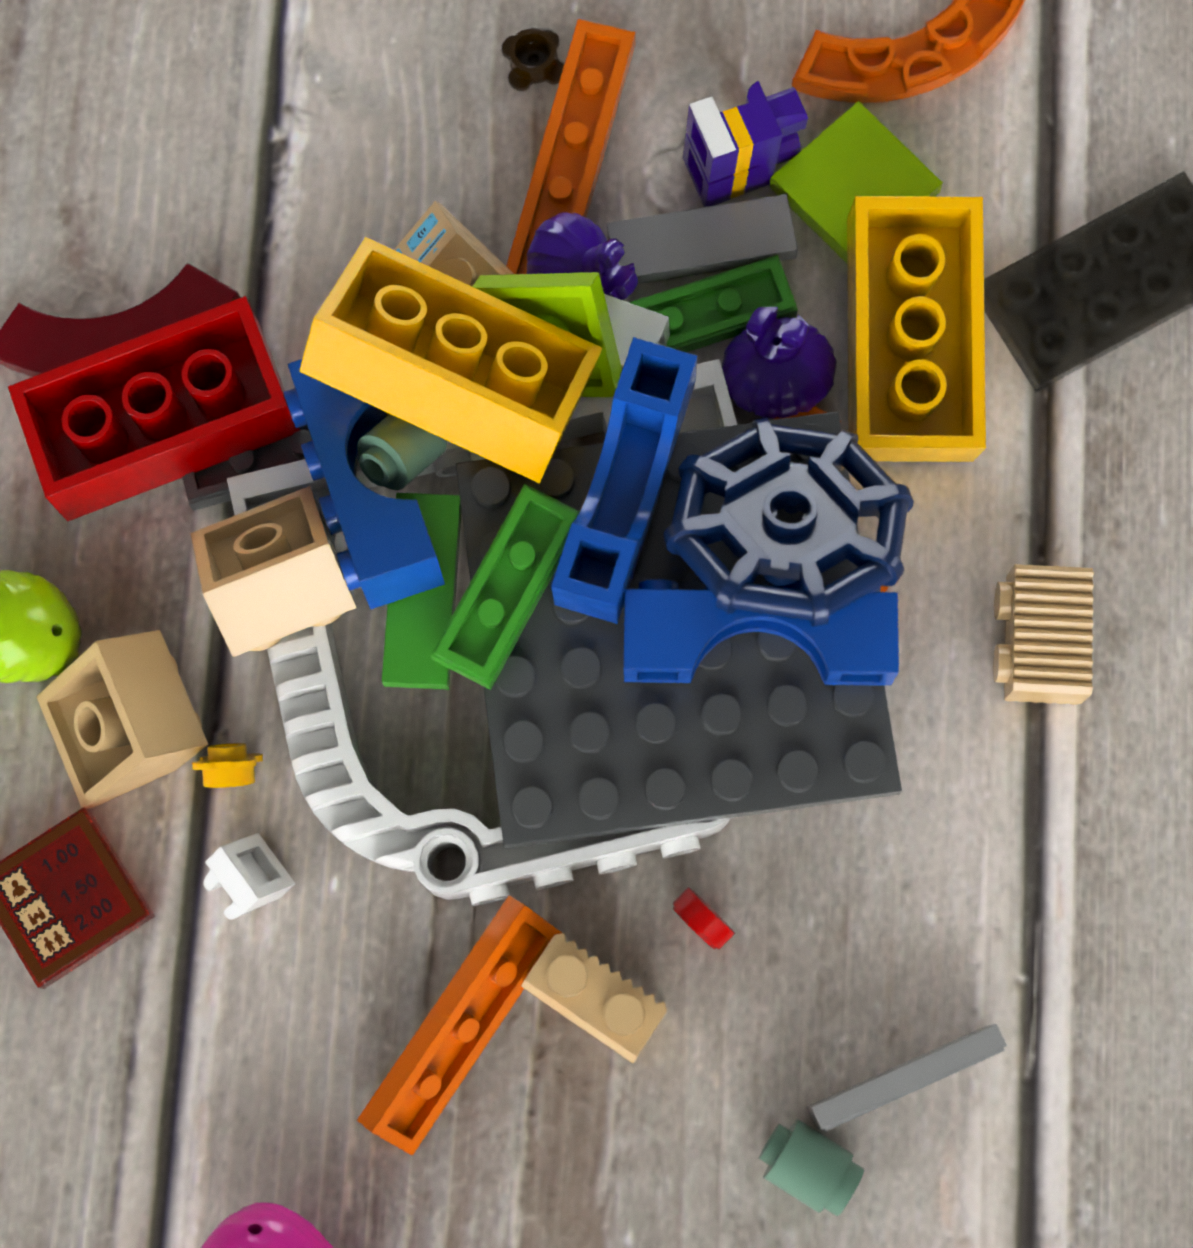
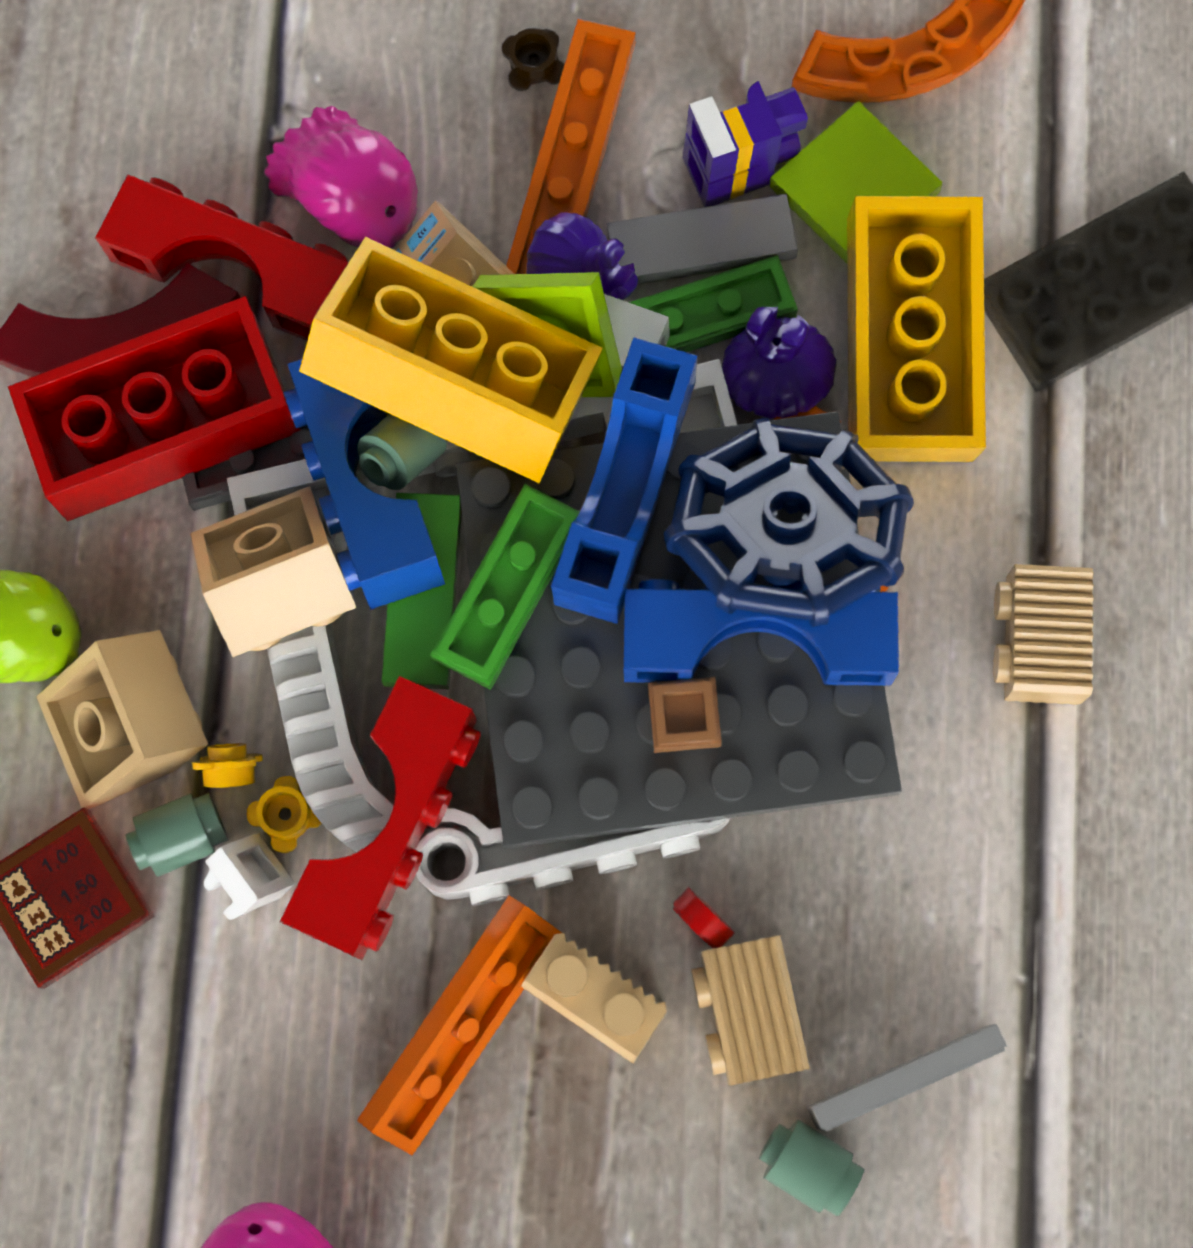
(161, 231): none -> red arch
(176, 834): none -> sand green brick
(267, 811): none -> yellow plate
(345, 177): none -> dark pink piece
(348, 896): none -> red arch
(684, 714): none -> medium nougat tile
(751, 1011): none -> tan brick

